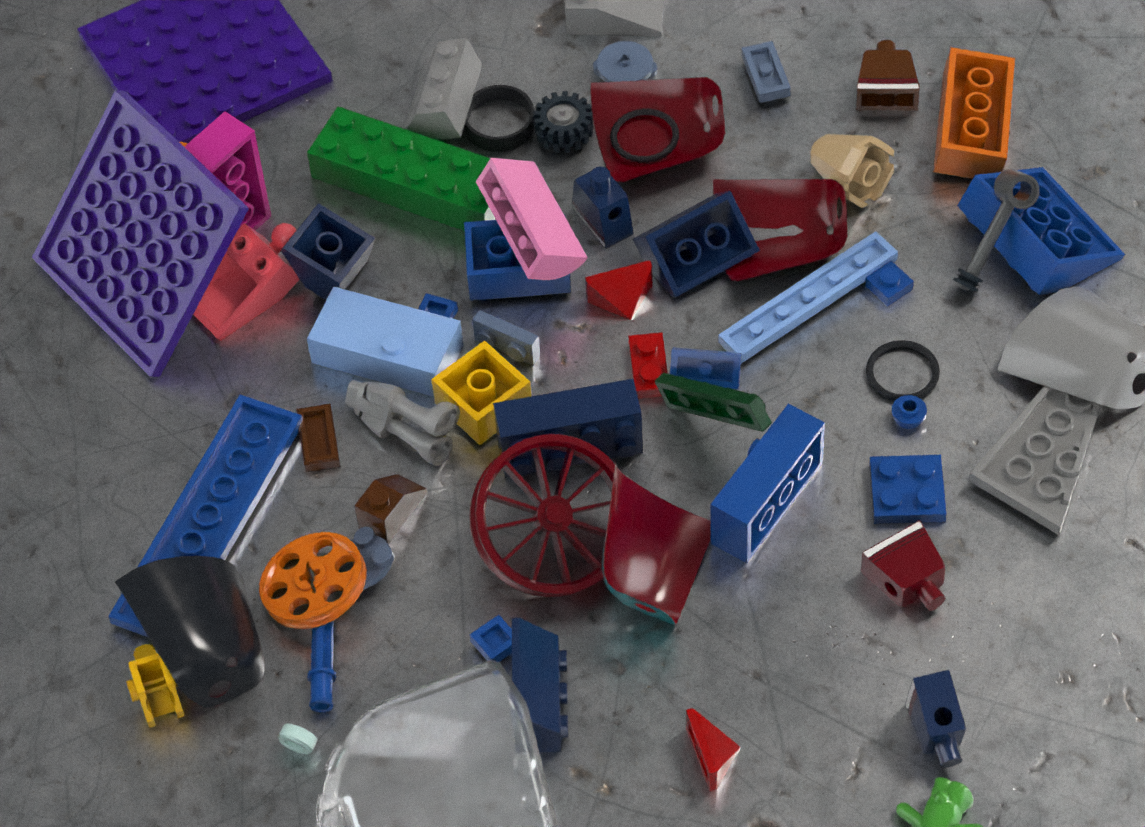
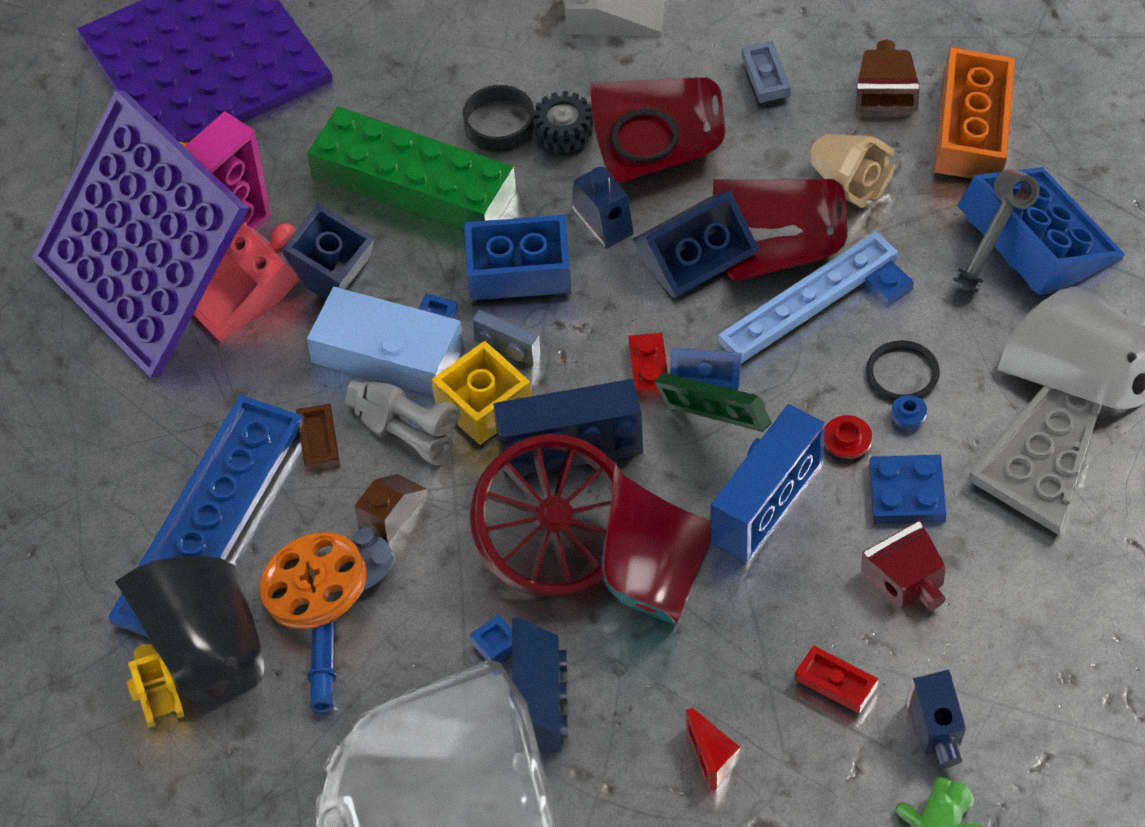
(297, 738): light aqua tile -> none
(444, 90): light grey slope -> none
(530, 219): bright pink brick -> none
(620, 289): red slope -> none
(625, 62): sand blue piece -> none
(836, 679): none -> red plate
(847, 437): none -> red piece

